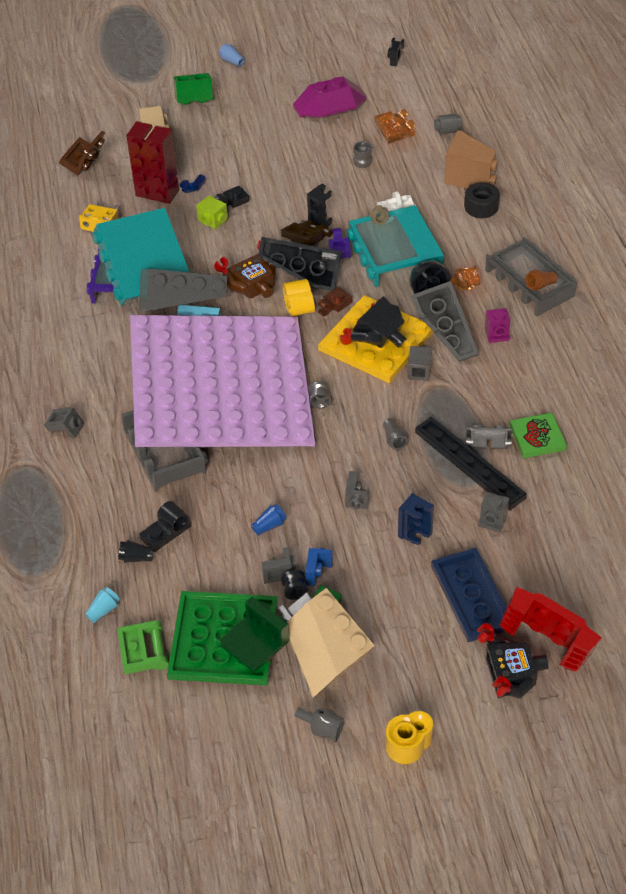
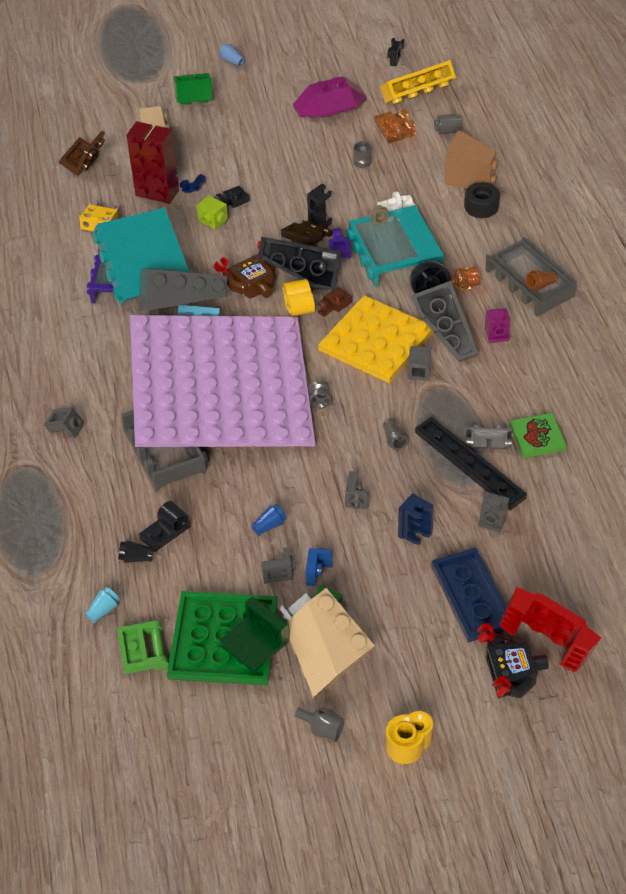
(294, 584): black wheel -> none
(377, 326): black torso -> none
(422, 80): none -> yellow brick

